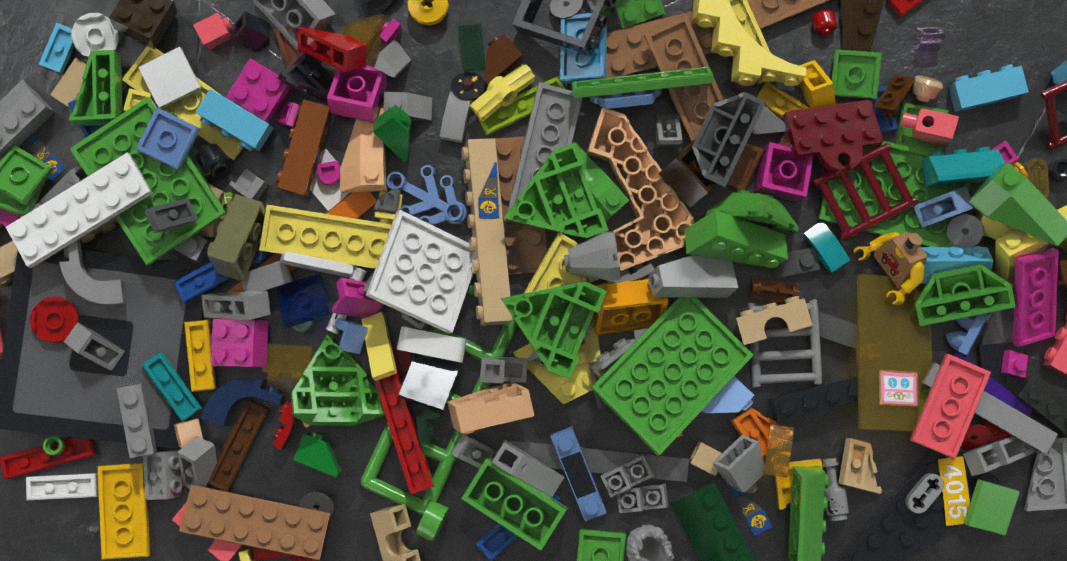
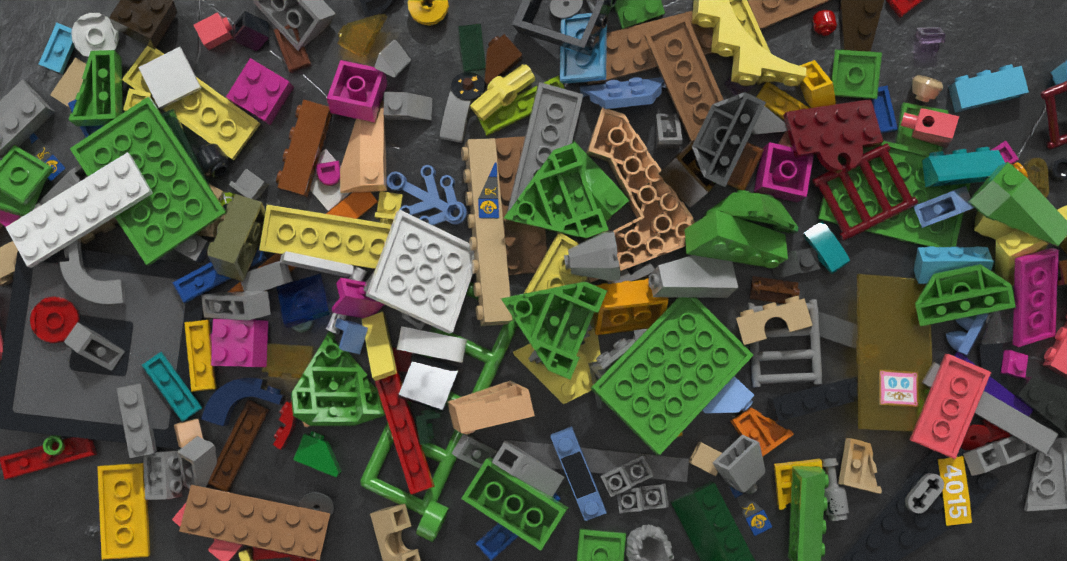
(62, 486): white tile -> none
(168, 139): medium blue tile -> none
(171, 216): dark grey slope -> none
(233, 121): medium azure brick -> none
(288, 114): dark pink tile -> none
(308, 76): black wing -> none
(332, 48): red slope -> none
(388, 202): flat silver tile -> none
(390, 31): dark pink plate -> none
(394, 130): green slope -> none
(503, 369): light grey slope -> none
(642, 82): bright green tile -> none
(778, 450): clear yellow slope -> none
(895, 94): reddish brown hinge -> none
(900, 258): torso -> none
(965, 231): light grey piece -> none
(991, 507): bright green tile -> none

